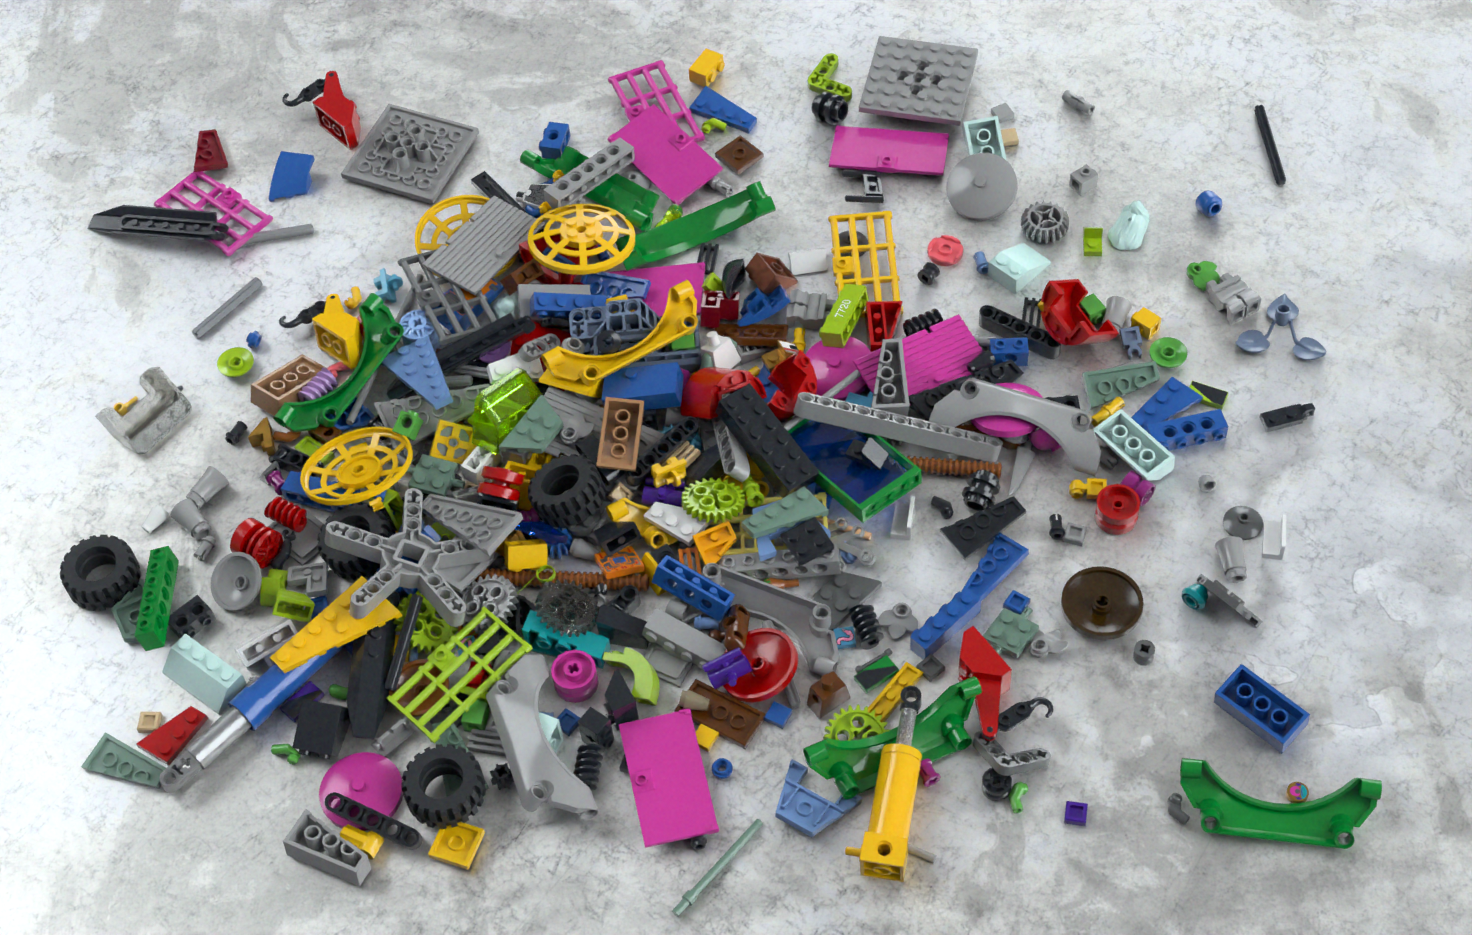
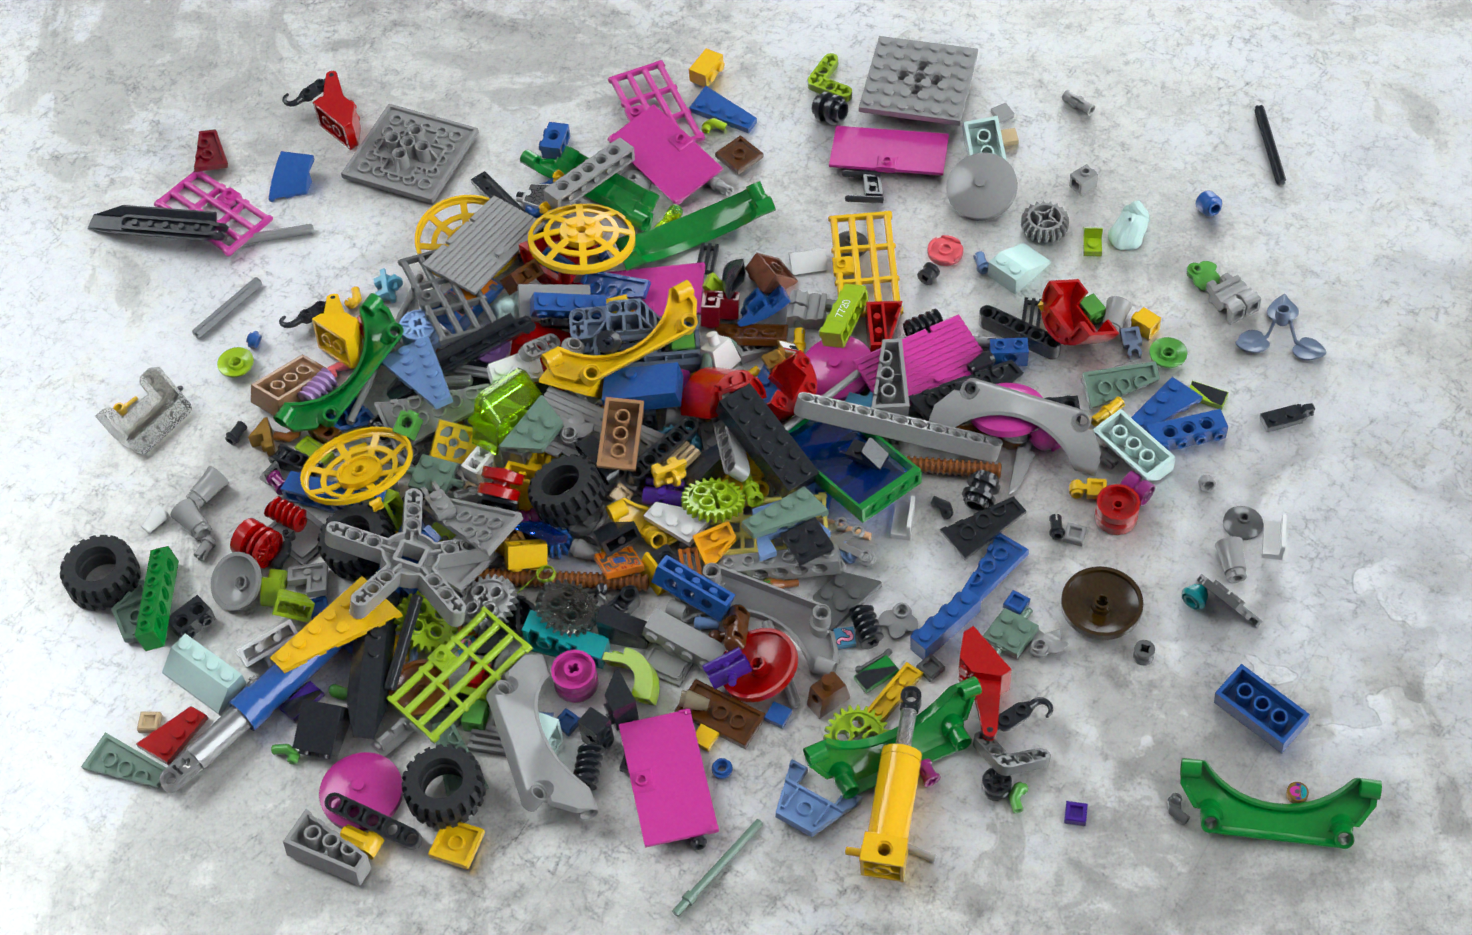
(438, 502): none -> light grey hinge
(502, 776): black gear -> none

